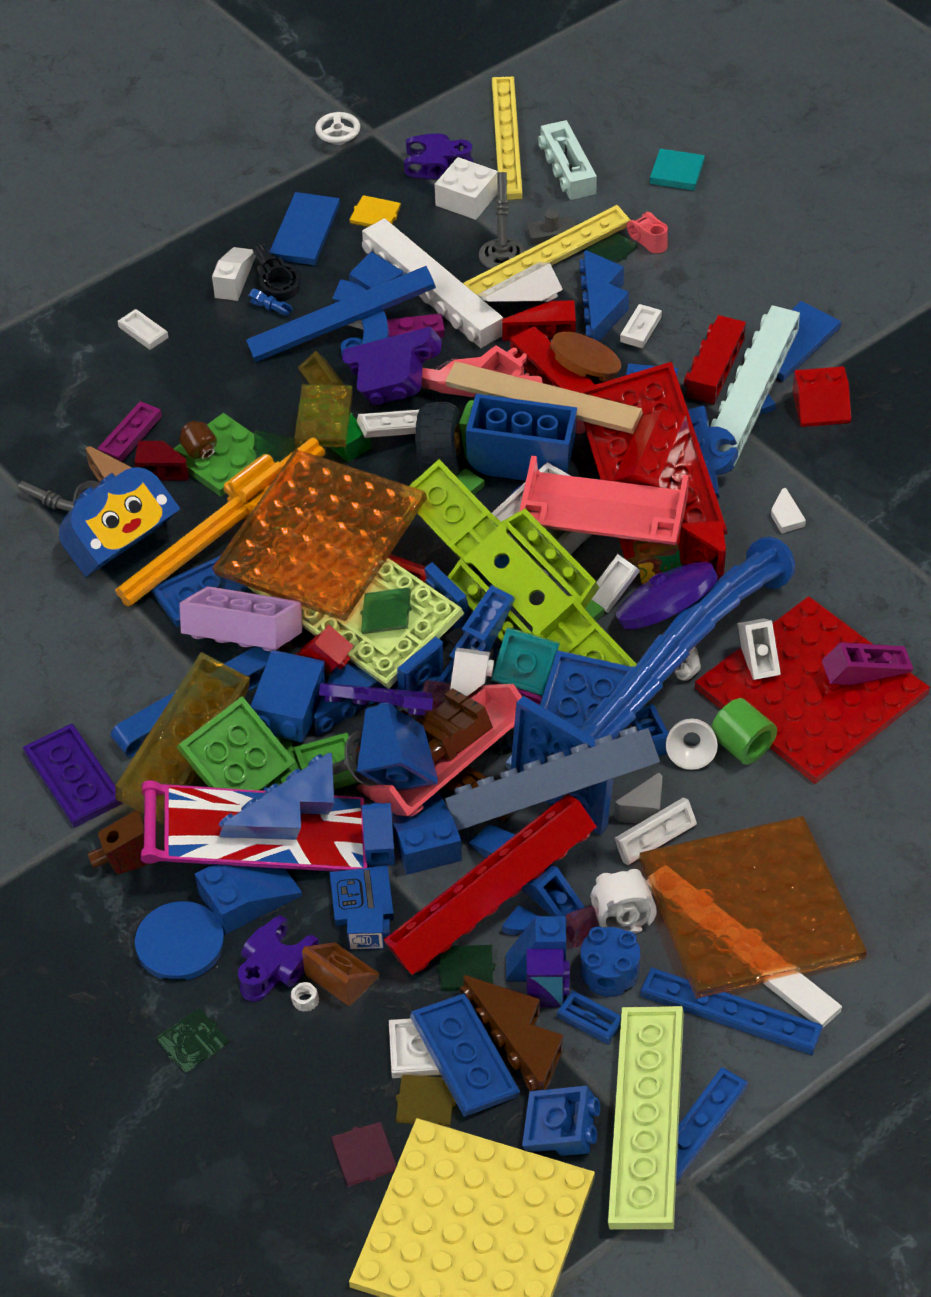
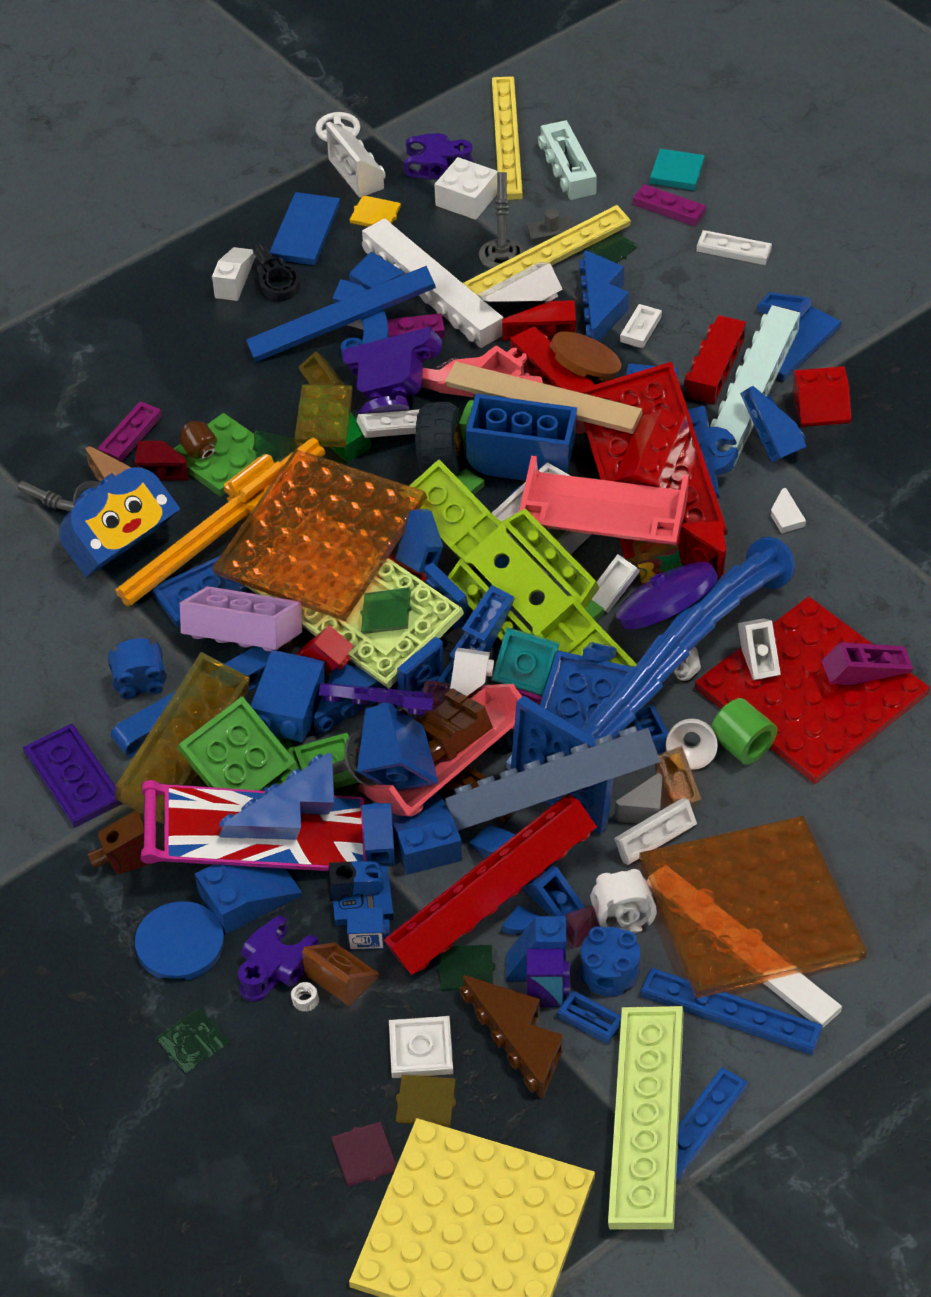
(137, 668): none -> blue brick
(143, 329): white tile -> none
(270, 302): blue piece -> none
(353, 161): none -> white slope
(354, 879): none -> leg
(384, 404): none -> dark purple tile
(420, 541): none -> blue slope
(464, 1054): blue tile -> none
(561, 1120): blue plate -> none
(599, 652): none -> blue tile
(649, 232): coral piece -> none
(669, 205): none -> magenta plate
(677, 776): none -> clear orange slope
(734, 247): none -> white tile
(776, 429): none -> blue slope
(789, 302): none -> blue tile

